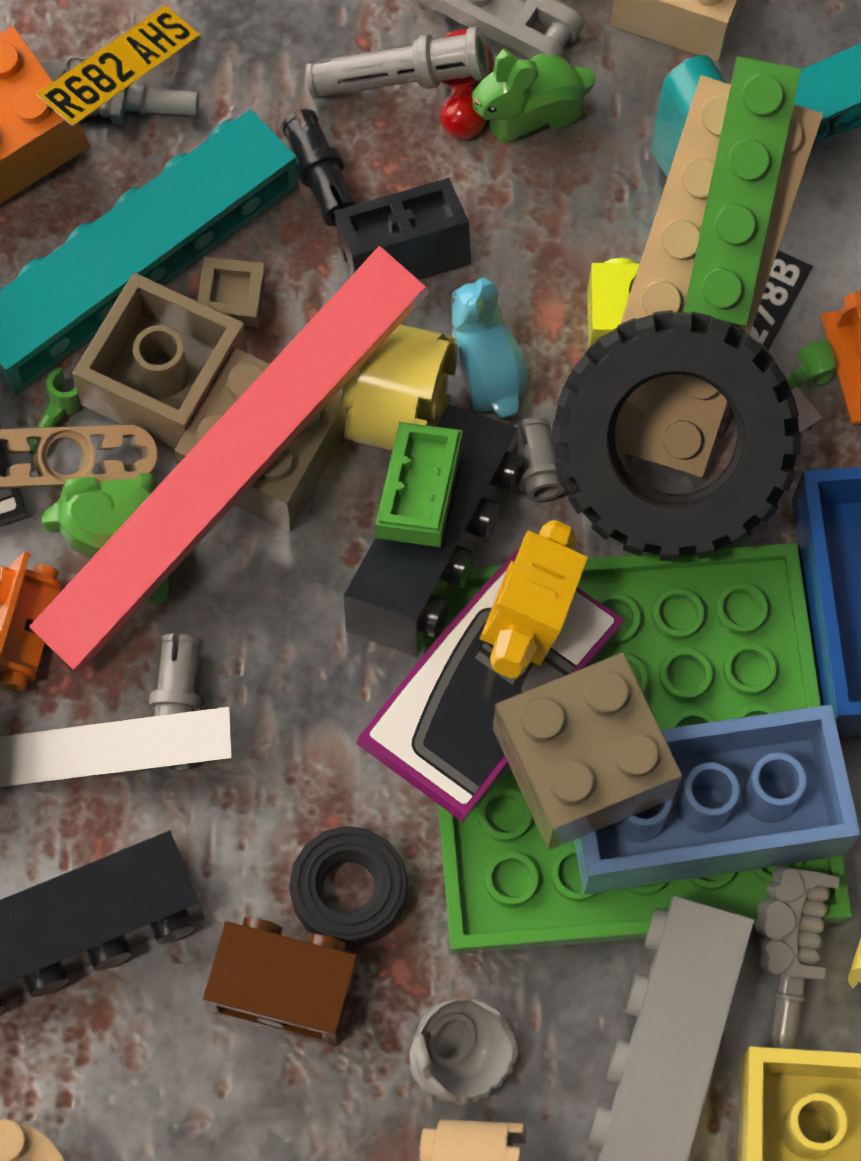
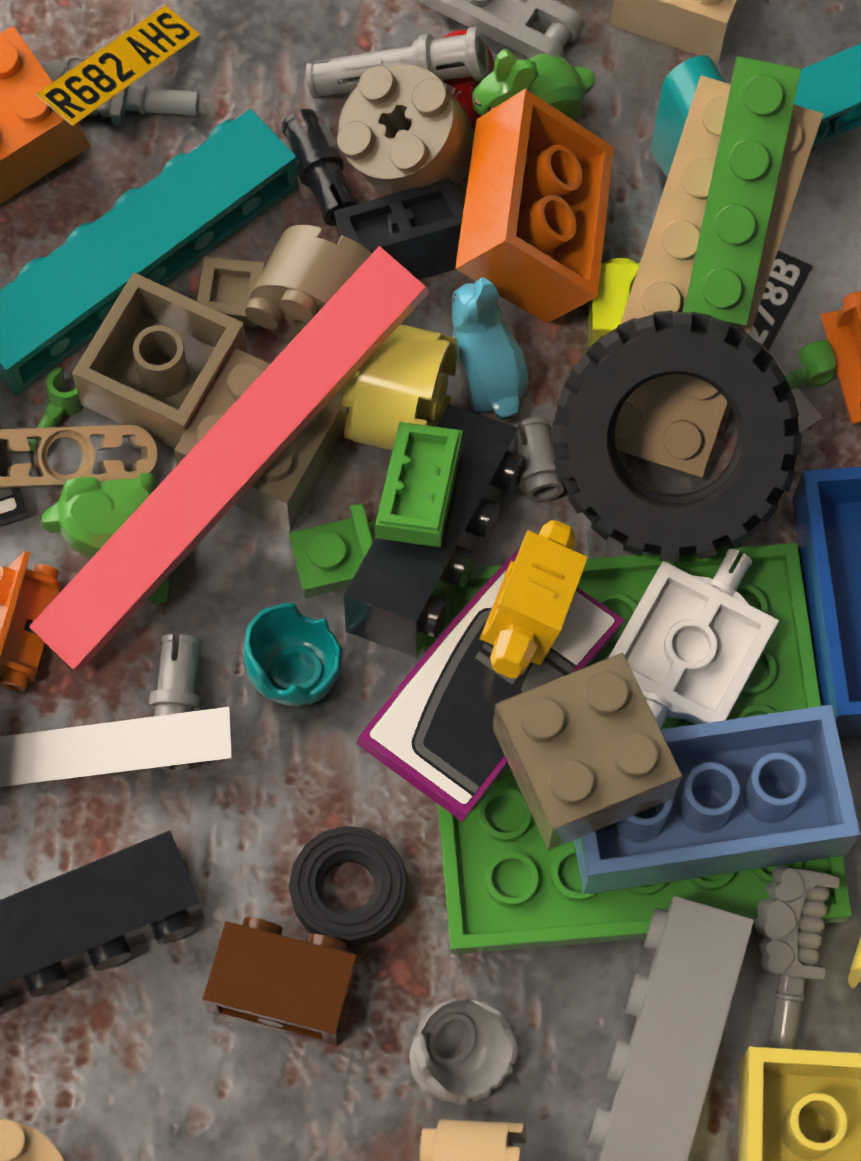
(291, 656): none -> teal hair
(301, 279): none -> dark tan brick
(331, 552): none -> bright green bracket
(405, 130): none -> brick
(536, 207): none -> orange brick
(695, 642): none -> white plate

